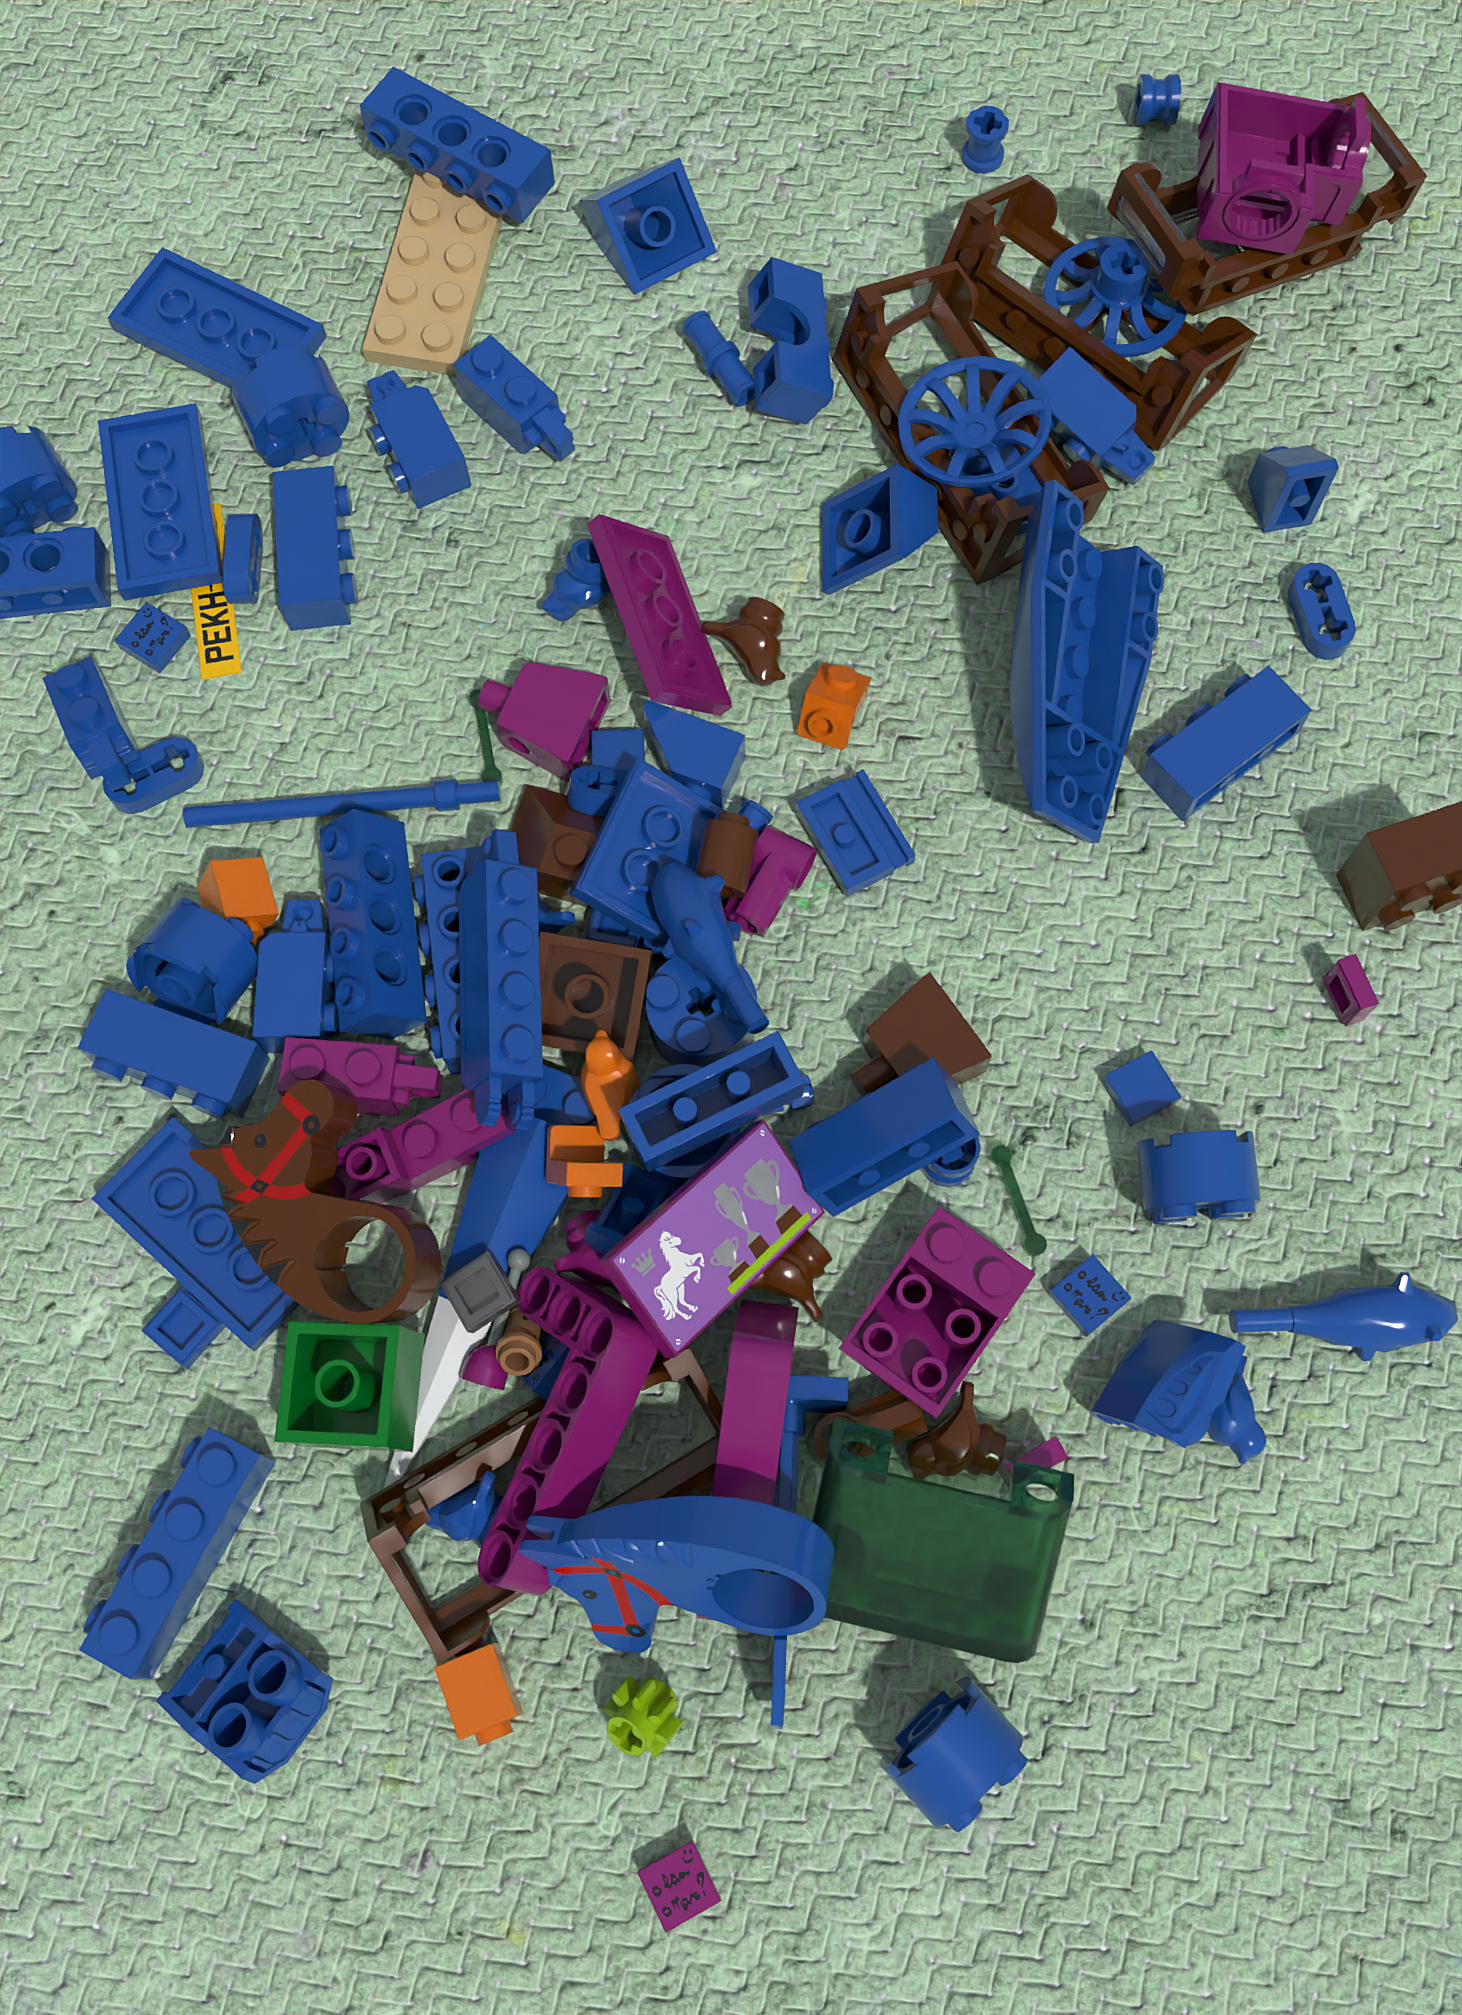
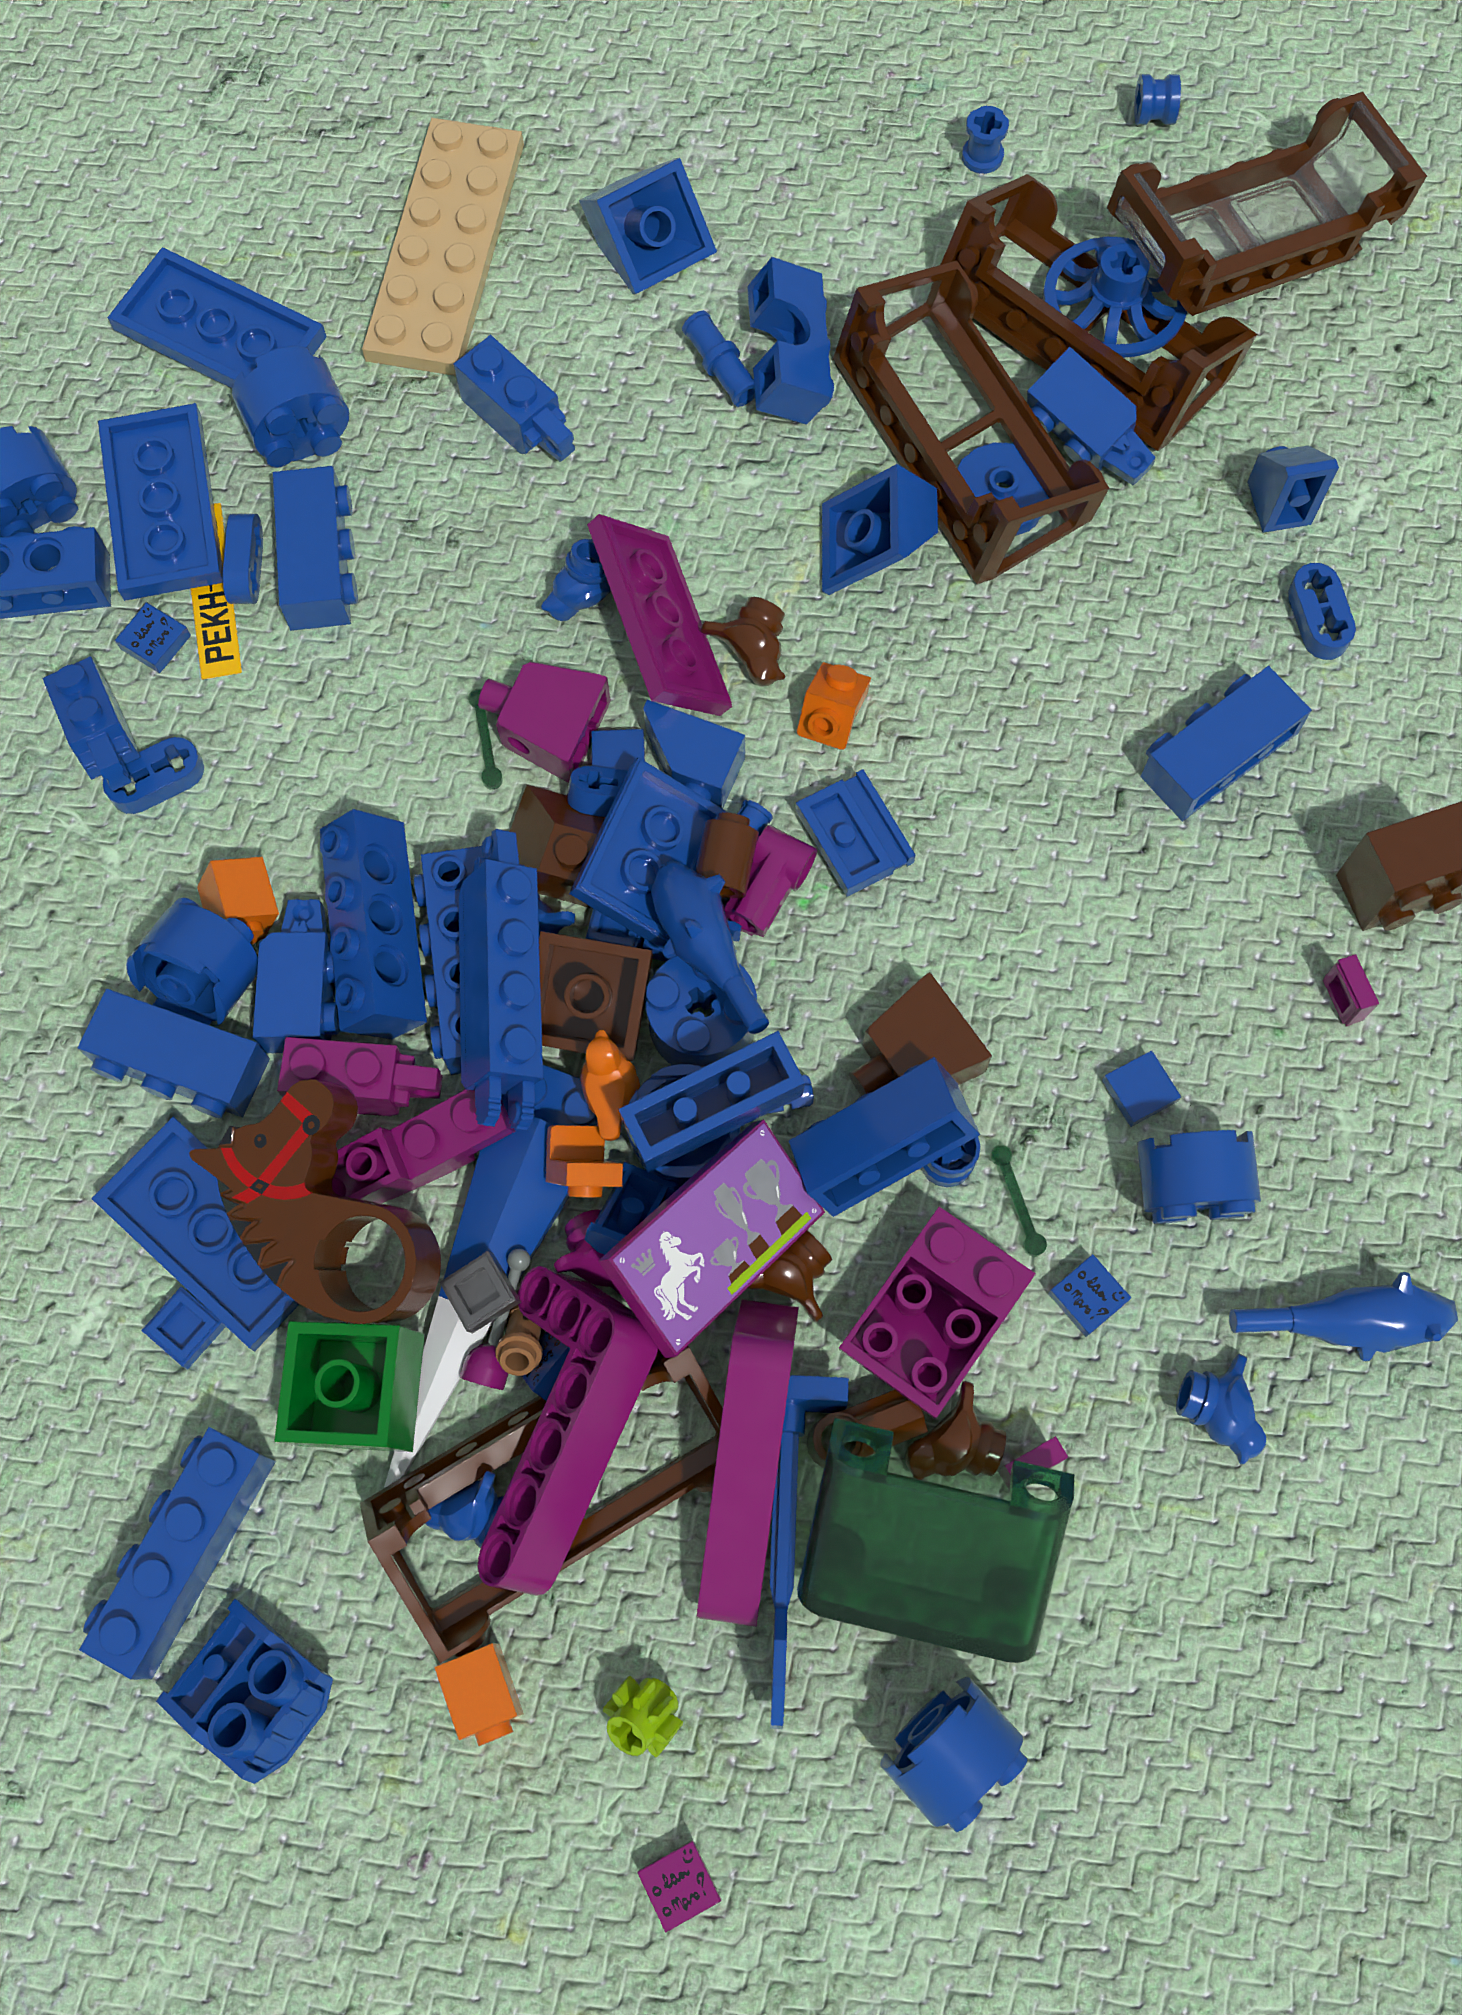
(417, 439): blue hinge -> none
(444, 795): blue bar -> none
(457, 144): blue brick -> none
(687, 1556): blue animal -> none
(975, 431): blue wheel -> none
(1077, 662): blue wedge -> none
(1170, 1382): blue slope -> none
(1276, 165): magenta piece -> none

